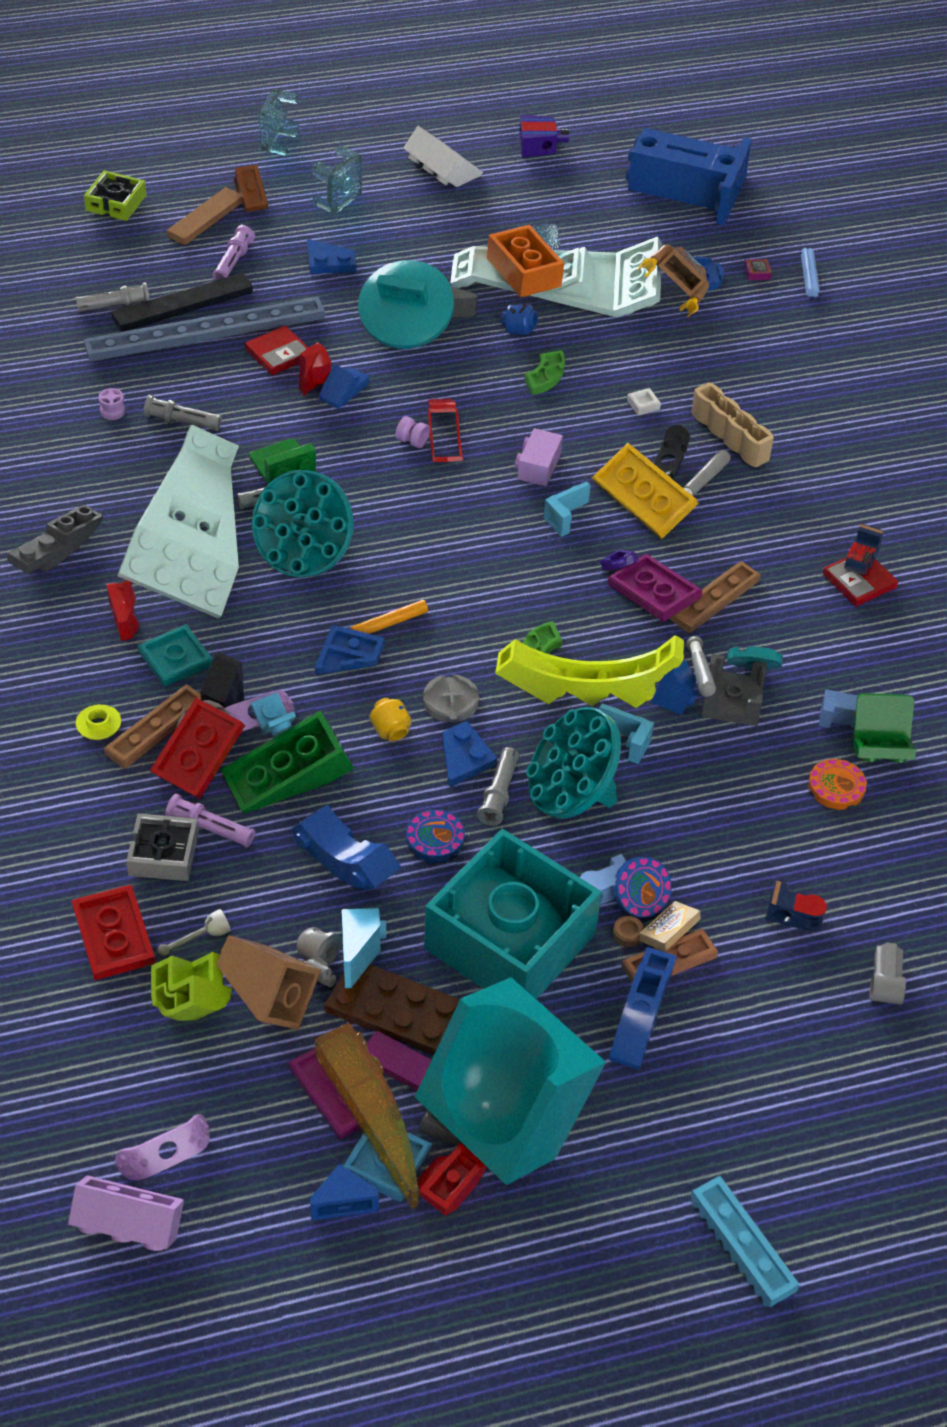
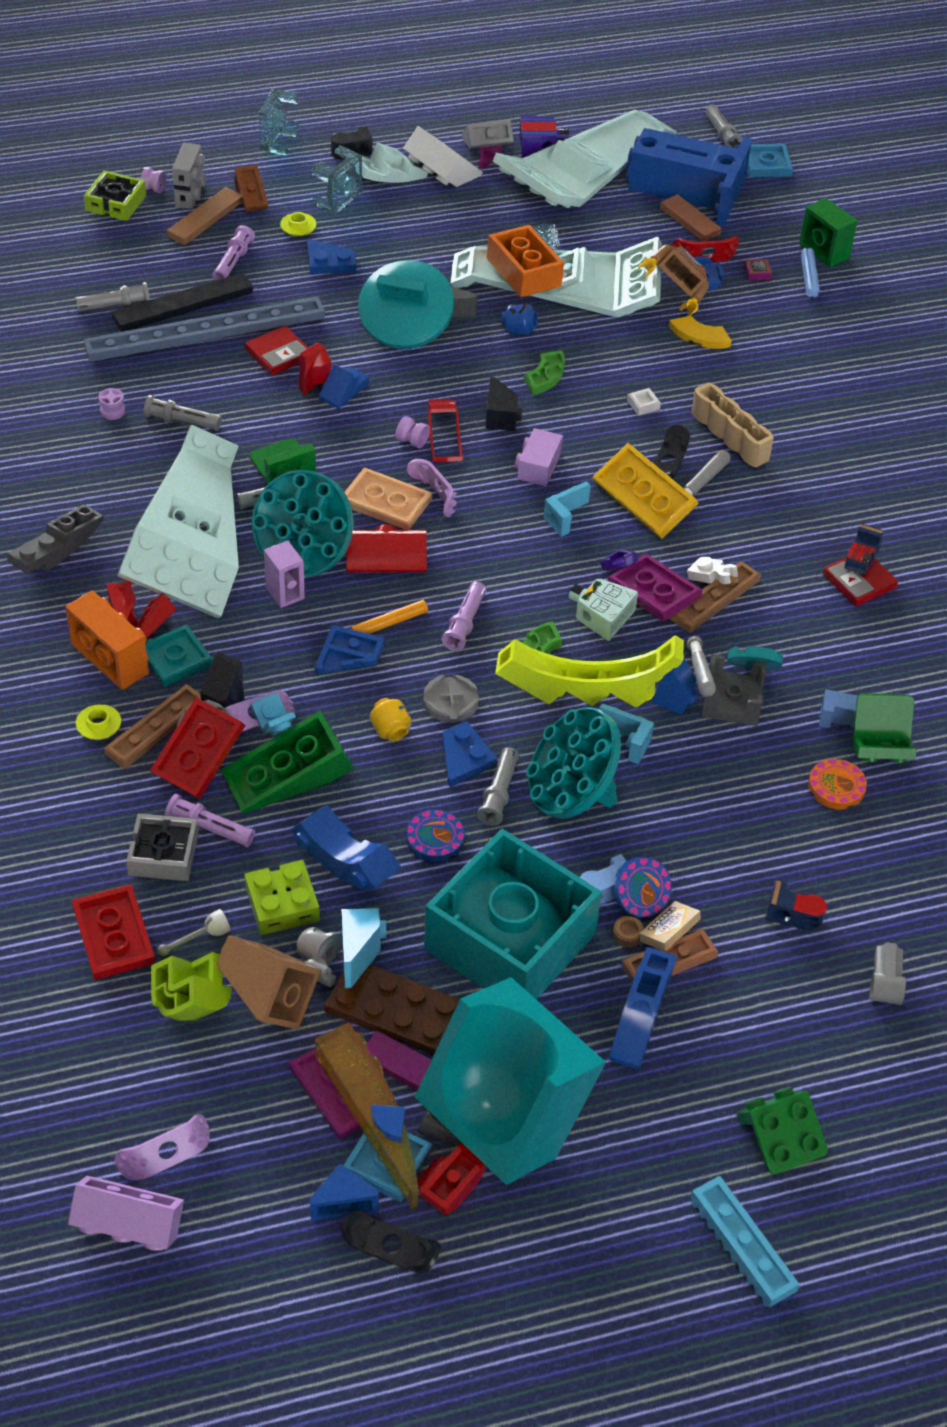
(107, 639): none -> orange brick
(154, 180): none -> lavender wheel
(155, 614): none -> red slope
(188, 175): none -> light grey piece
(282, 897): none -> lime piece
(284, 574): none -> lavender brick
(298, 224): none -> neon yellow piece
(357, 141): none -> black leg
(368, 1235): none -> black piece
(387, 498): none -> light nougat tile
(387, 550): none -> red panel
(389, 1121): none -> blue tile
(390, 166): none -> light aqua slope
(427, 473): none -> lavender piece
(461, 623): none -> lavender pin
(487, 155): none -> magenta tile
(488, 134): none -> light grey tile
(502, 407): none -> black slope
(581, 164): none -> light aqua wing
(604, 606): none -> light aqua torso
(690, 218): none -> nougat tile
(709, 336): none -> yellow tile
(710, 569): none -> white plate
(723, 250): none -> red piece
(726, 132): none -> light grey pin
(769, 161): none -> dark azure tile
(785, 1129): none -> green bracket
(828, 232): none -> green brick

